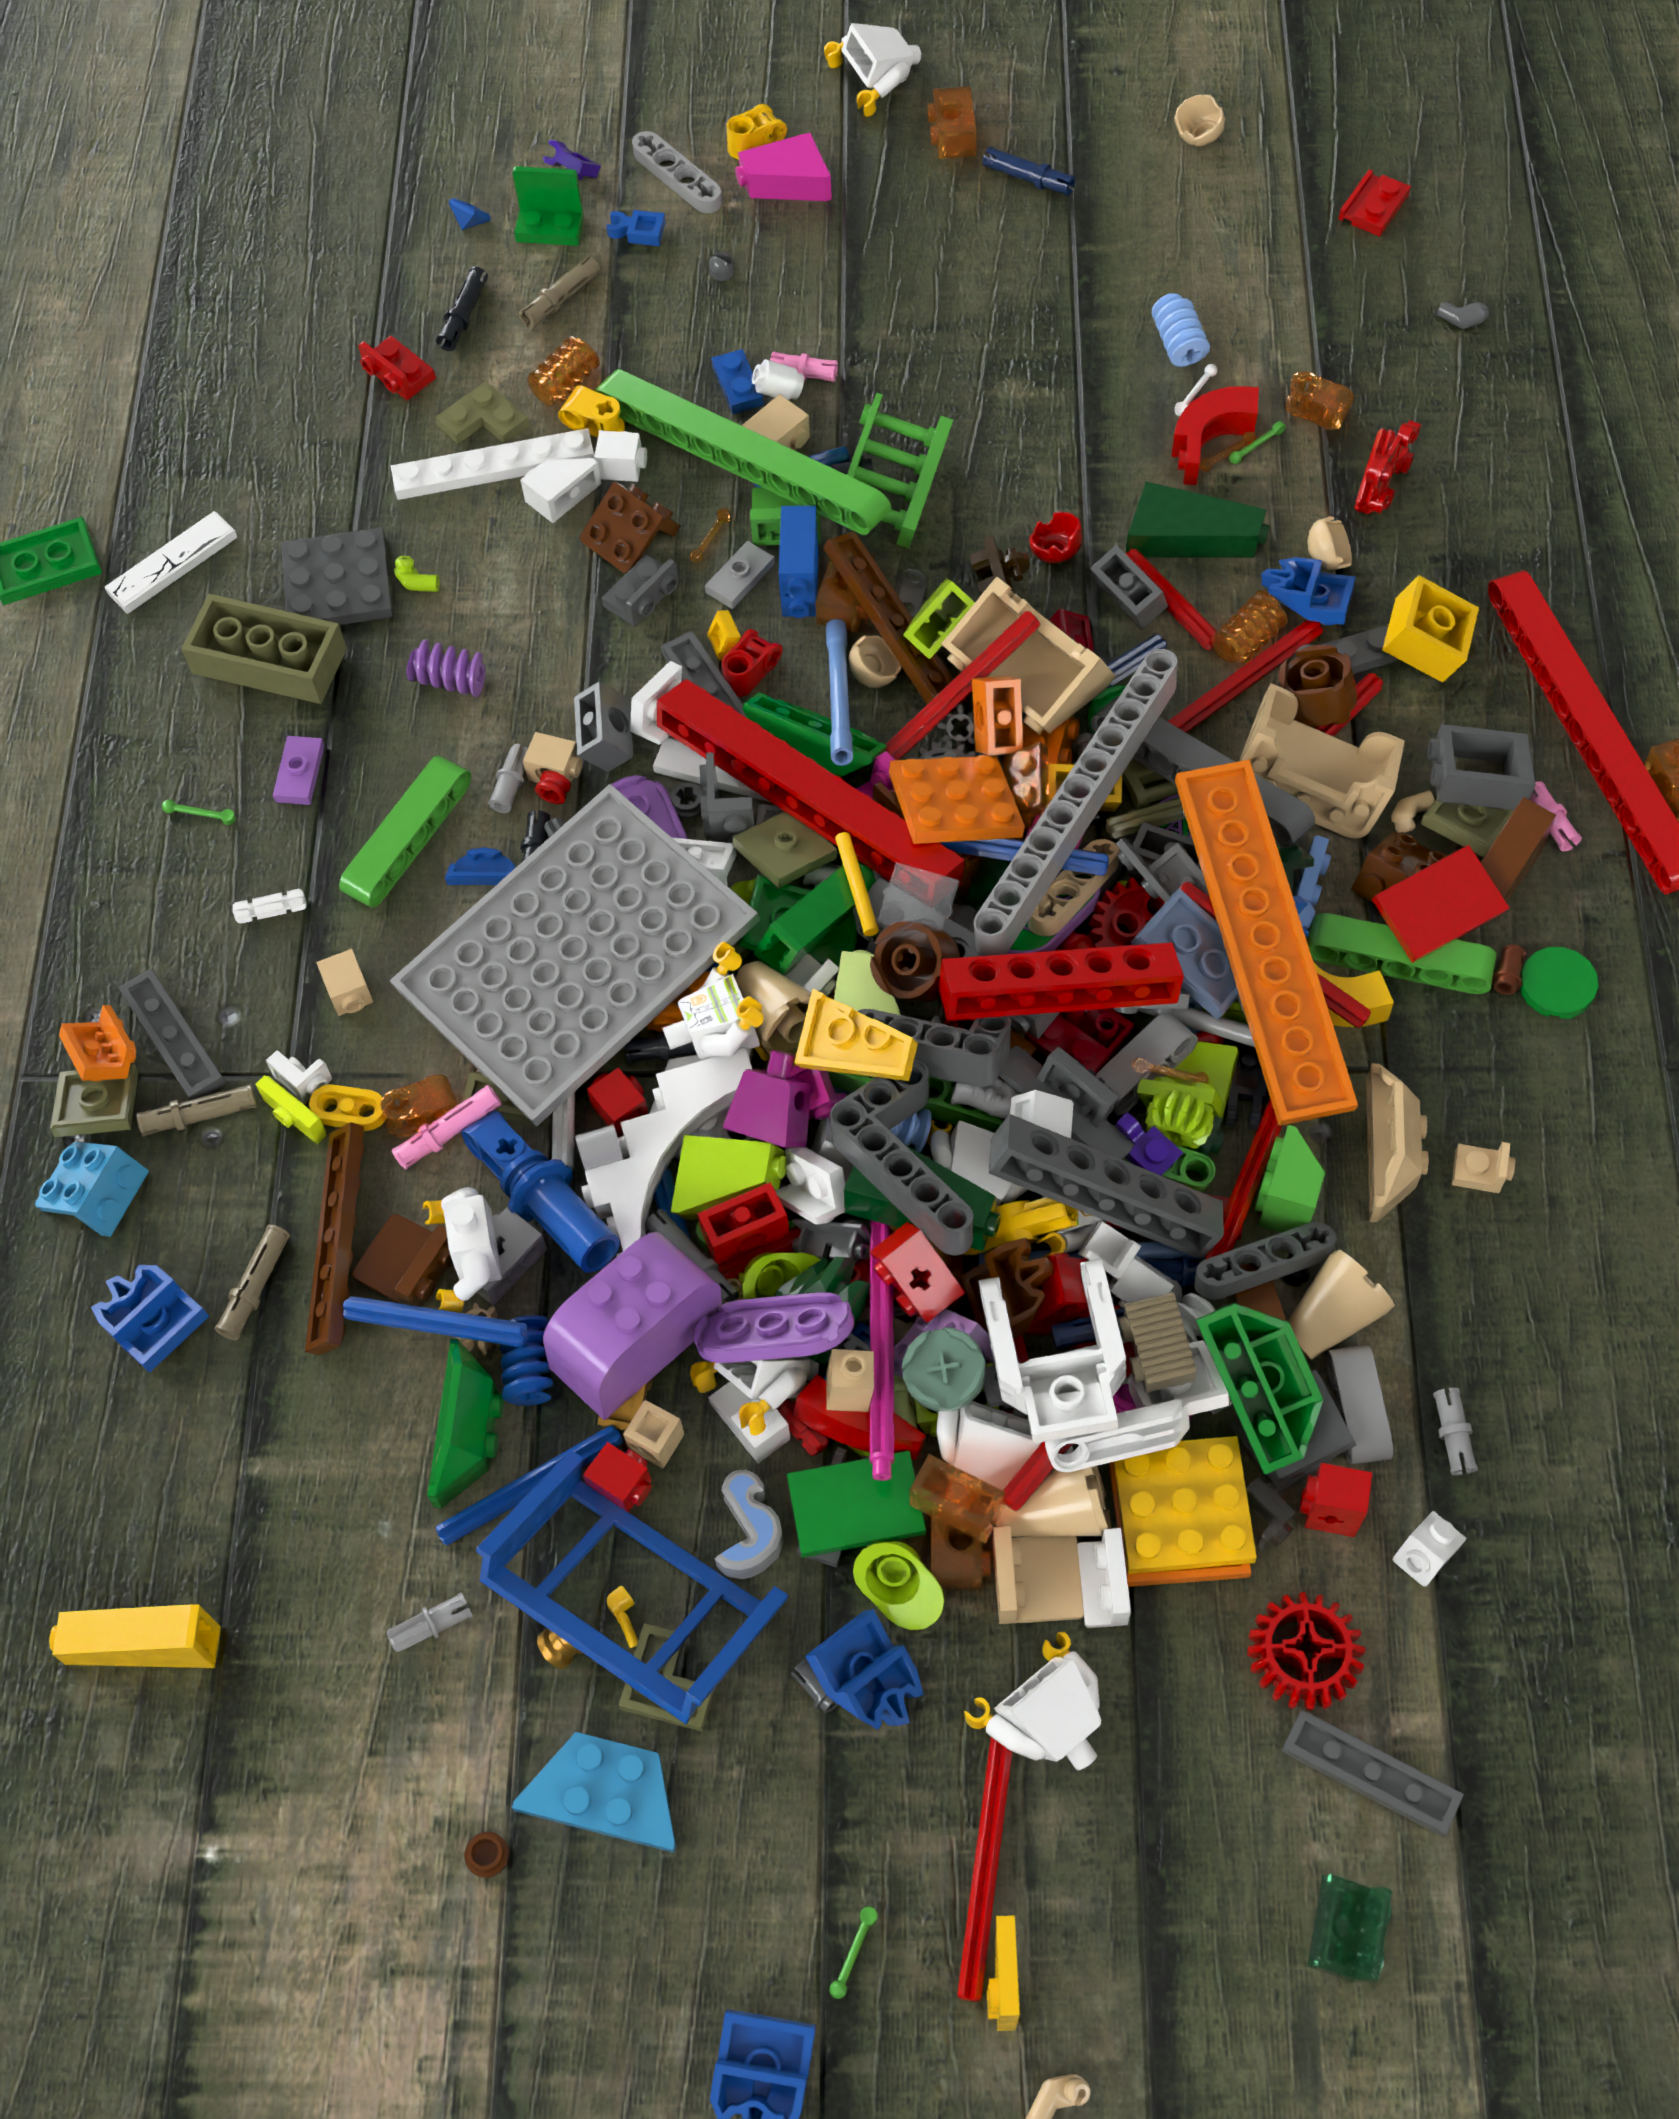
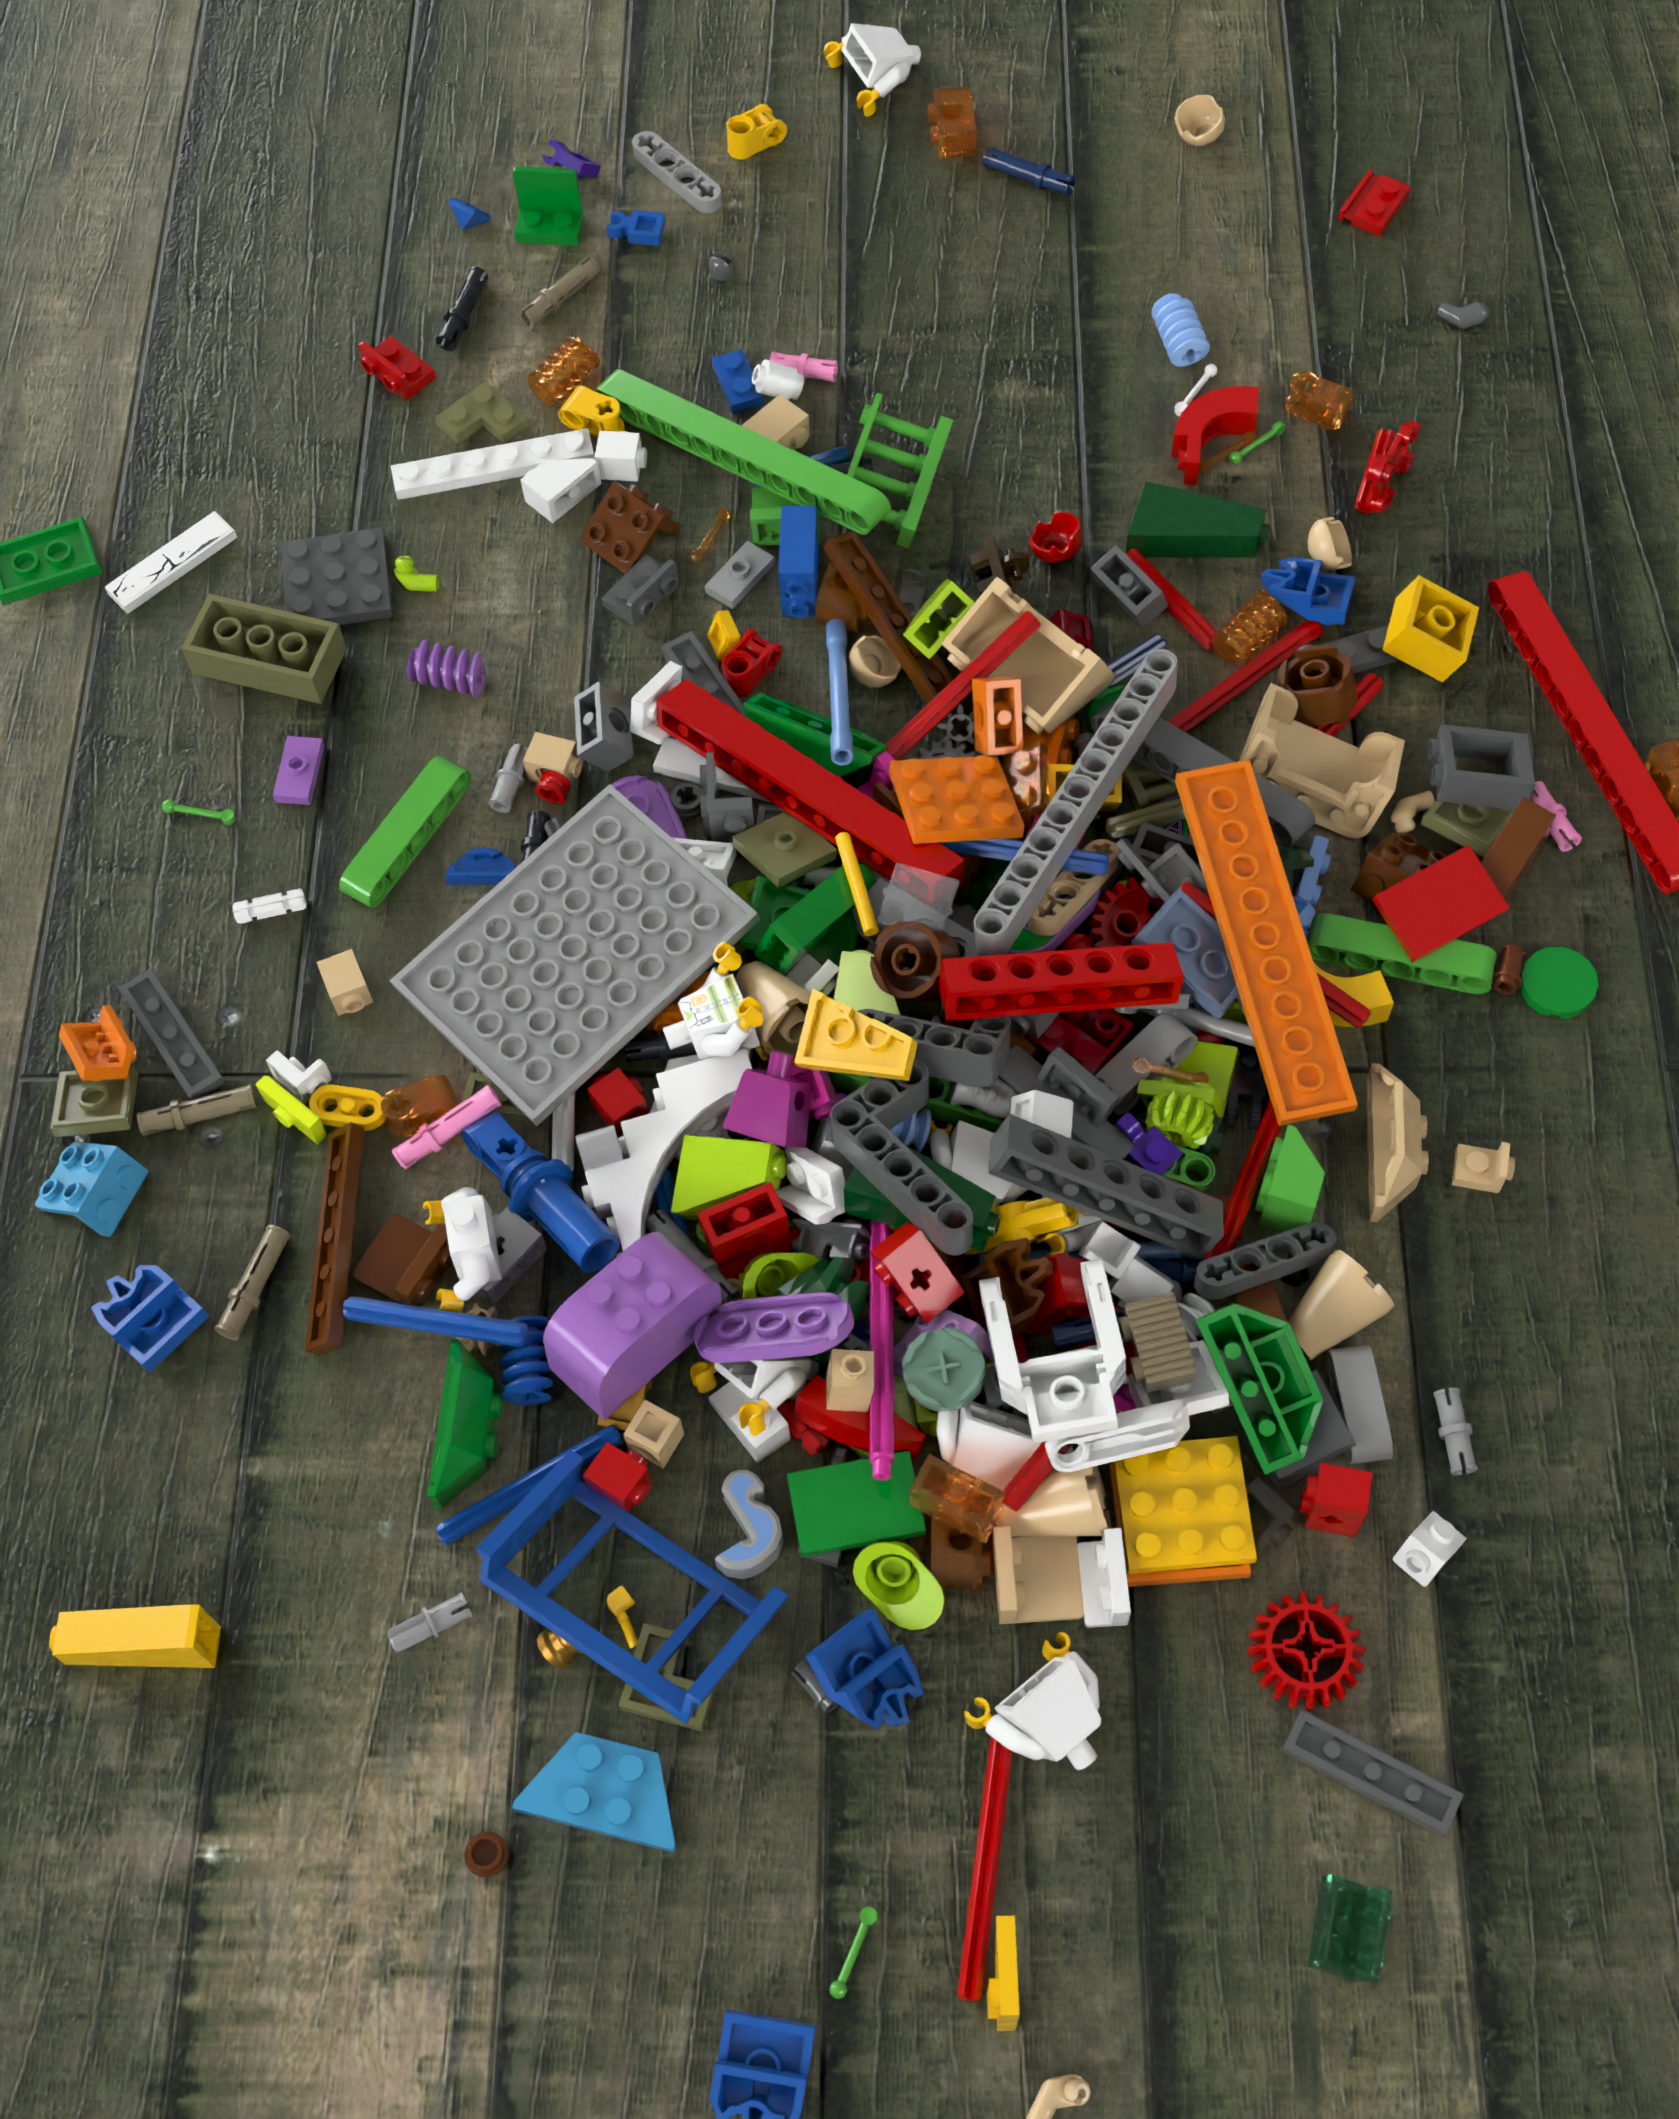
(785, 170): dark pink slope -> none

